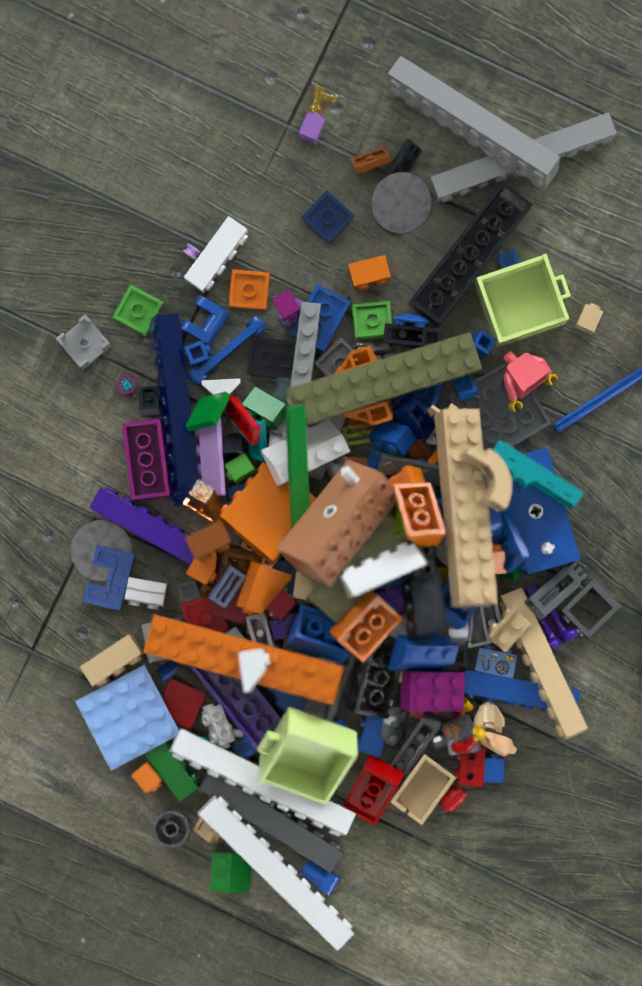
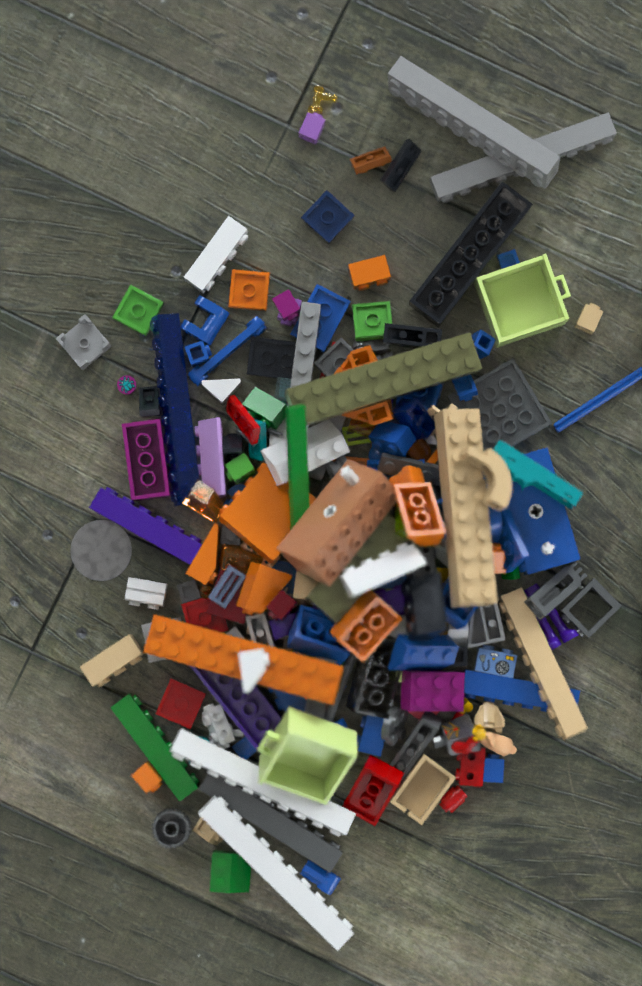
(120, 569): blue plate -> none
(127, 717): light blue plate -> none
(167, 670): blue slope -> none
(191, 252): lavender bush -> none
(207, 411): green tile -> none
(208, 541): dark orange brick -> none
(401, 202): flat silver sticker -> none
(417, 320): blue dish -> none
(508, 629): tan bracket -> none
(525, 375): coral torso -> none

